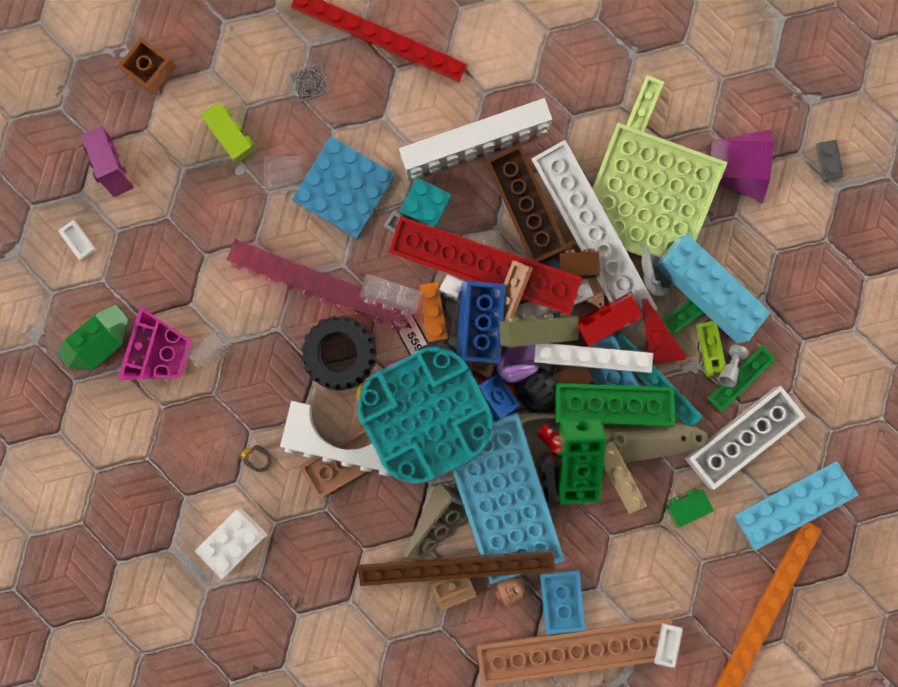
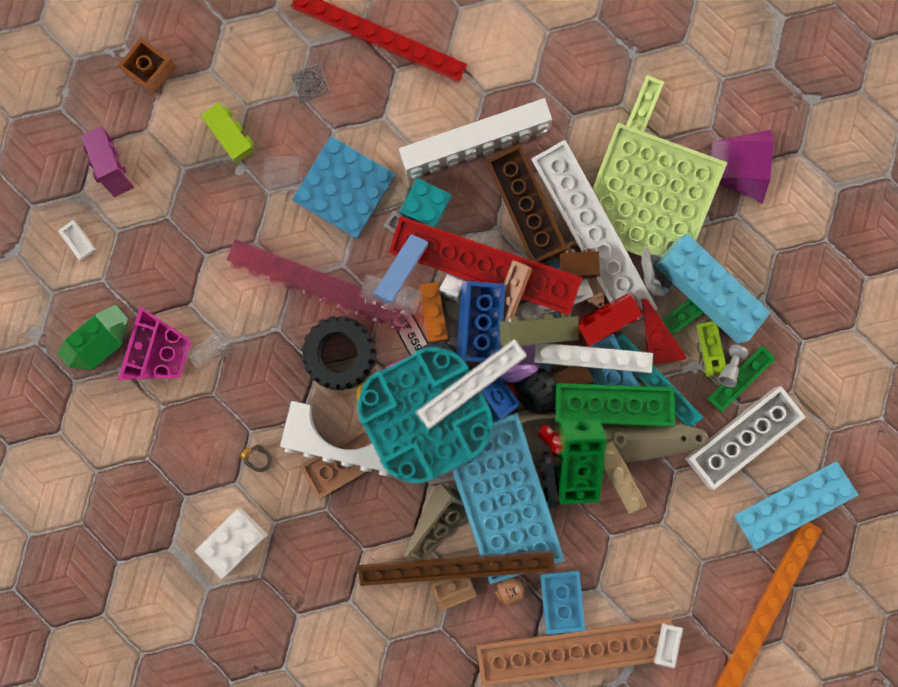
(400, 269): none -> medium blue tile
(471, 384): none -> white plate
(689, 507): green piece -> none
(829, 160): dark grey plate -> none

